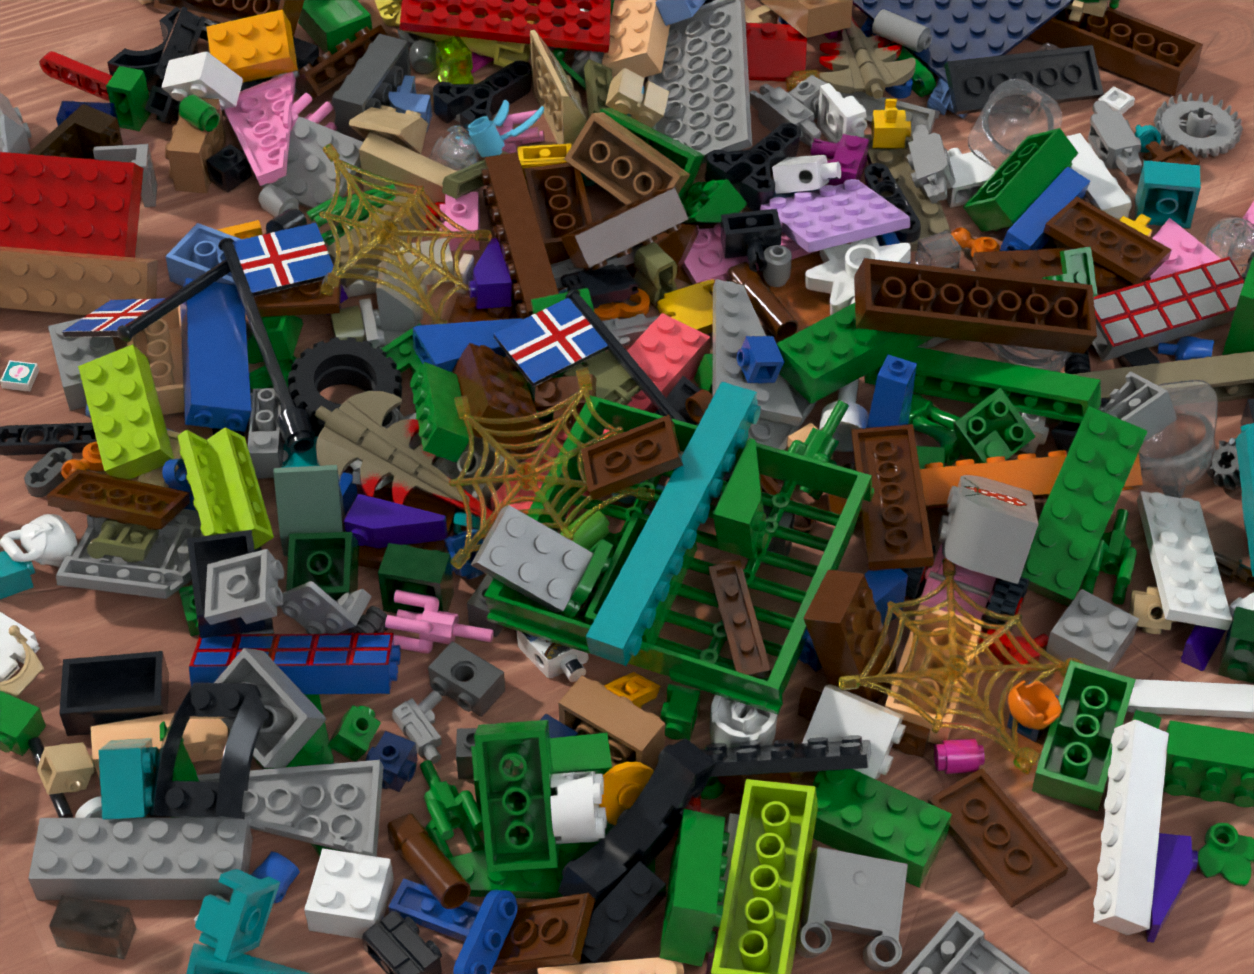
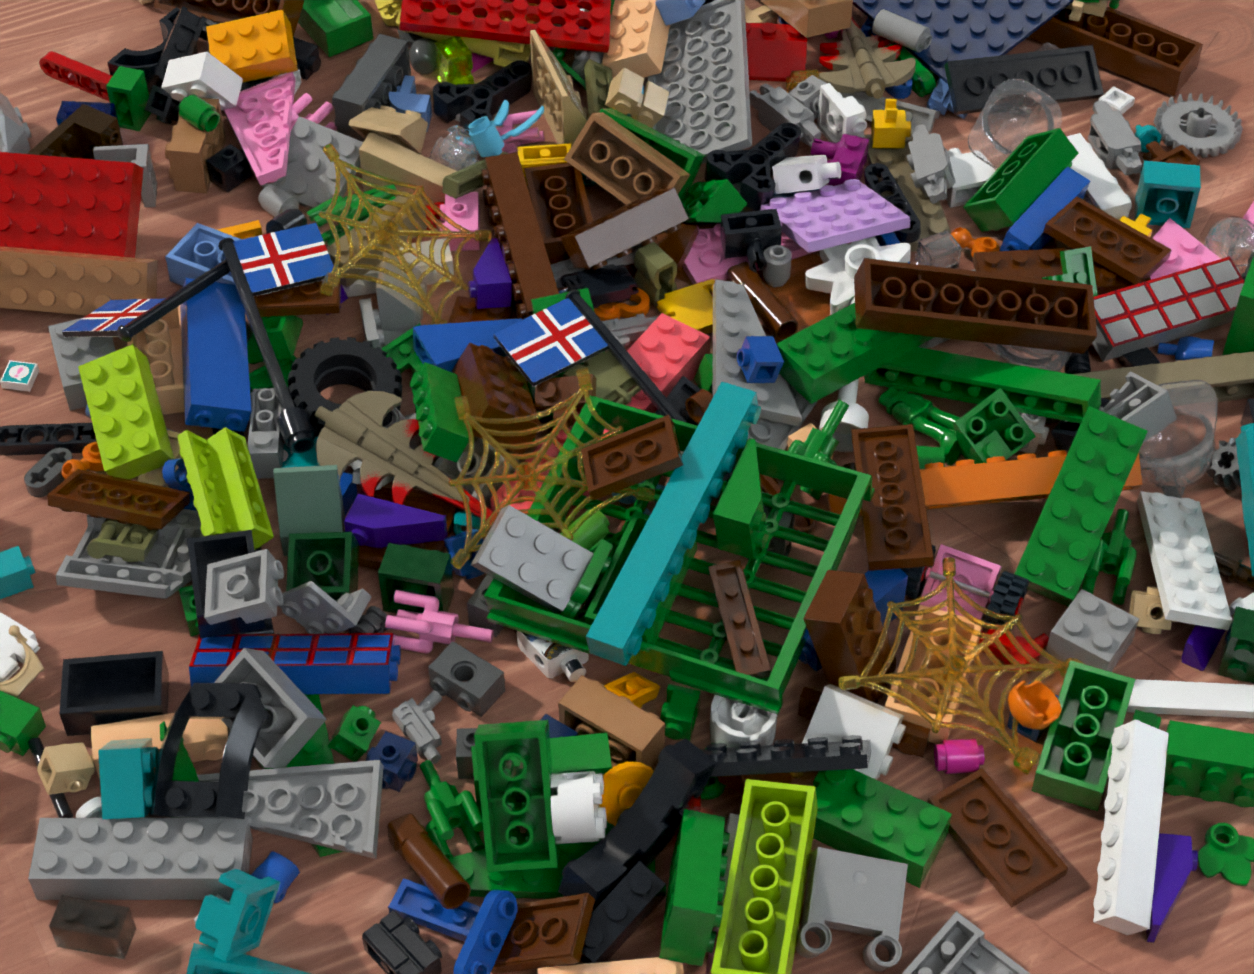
(45, 539): white piece -> none
(335, 67): reddish brown brick -> none
(348, 324): olive brick -> none
(348, 893): white brick -> none
(466, 268): white tile -> none
(892, 393): blue slope -> none
(988, 527): light grey brick -> none

